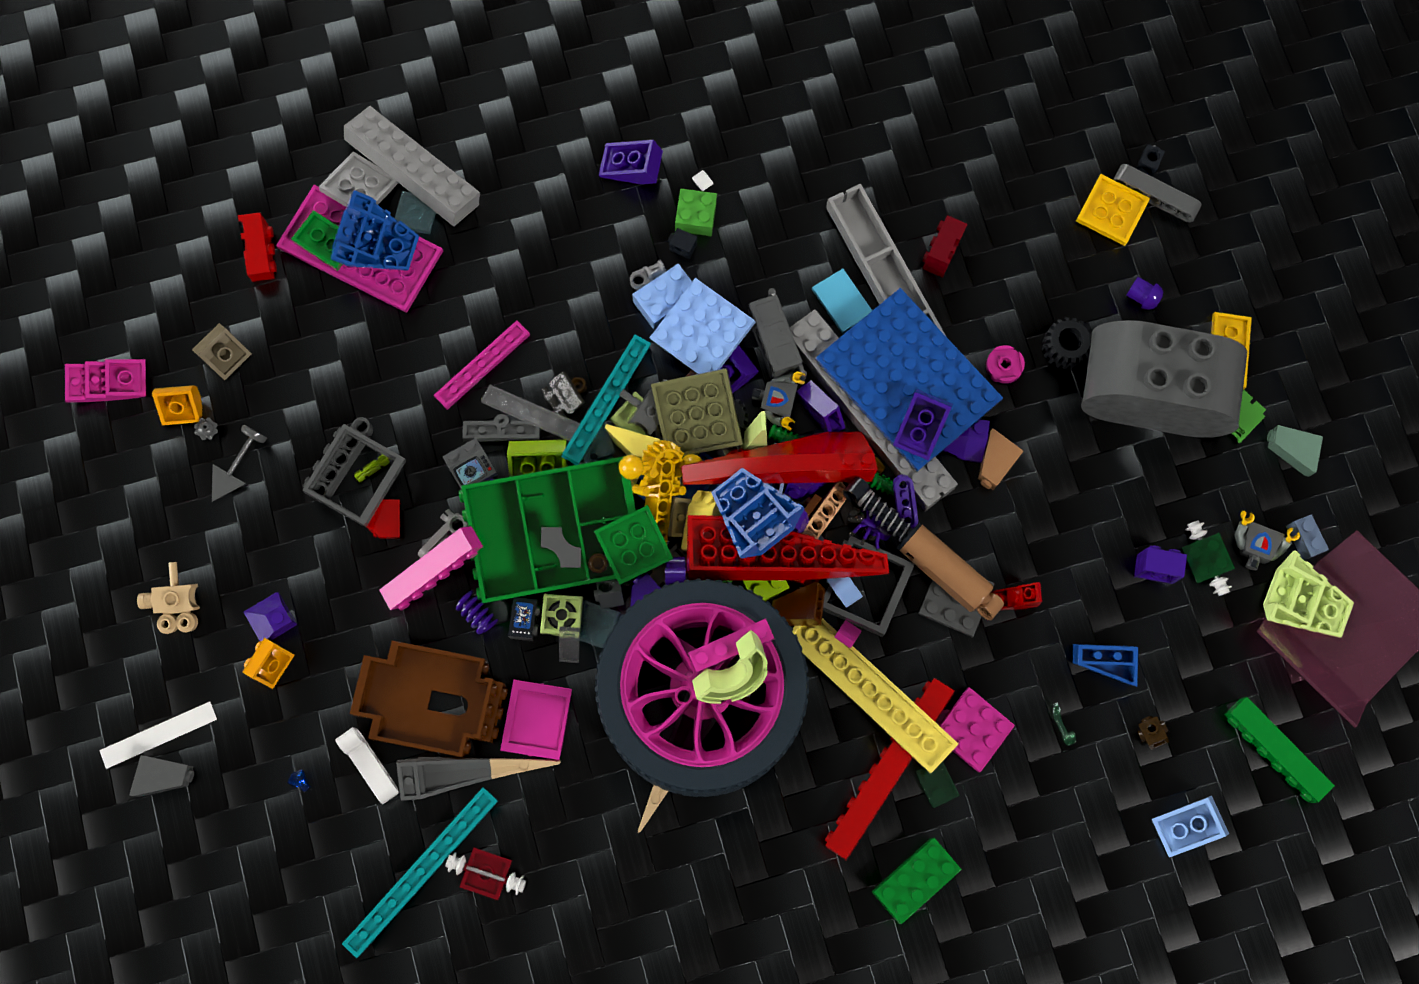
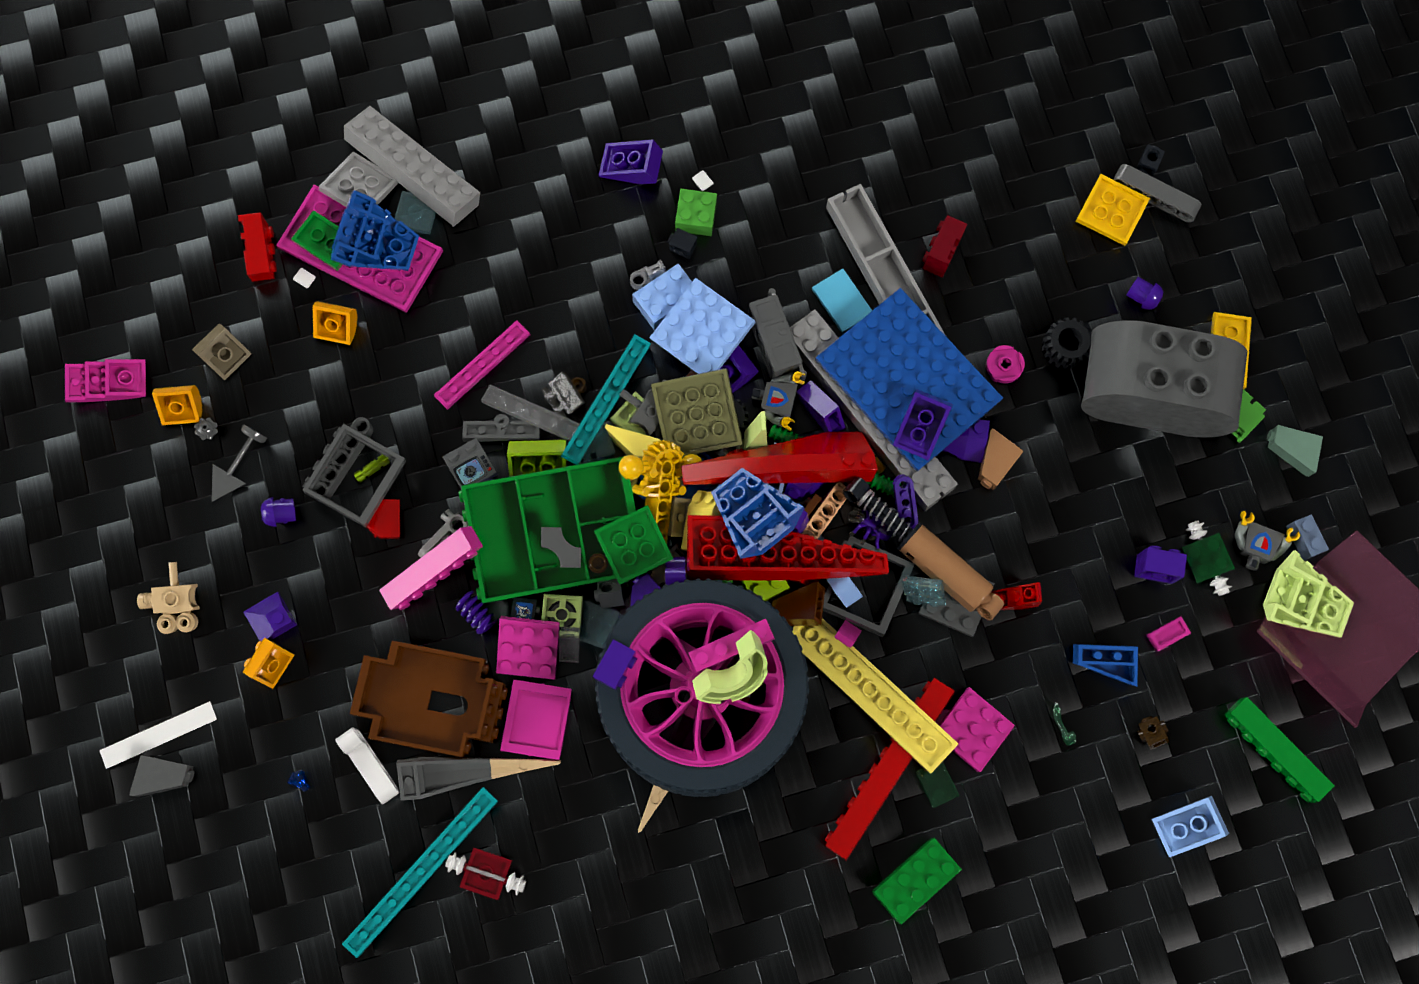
(278, 511): none -> dark purple piece
(304, 278): none -> white sticker
(334, 322): none -> light orange brick
(527, 647): none -> dark pink plate
(614, 665): none -> dark purple brick
(924, 591): none -> clear light blue plate
(1168, 634): none -> dark pink tile

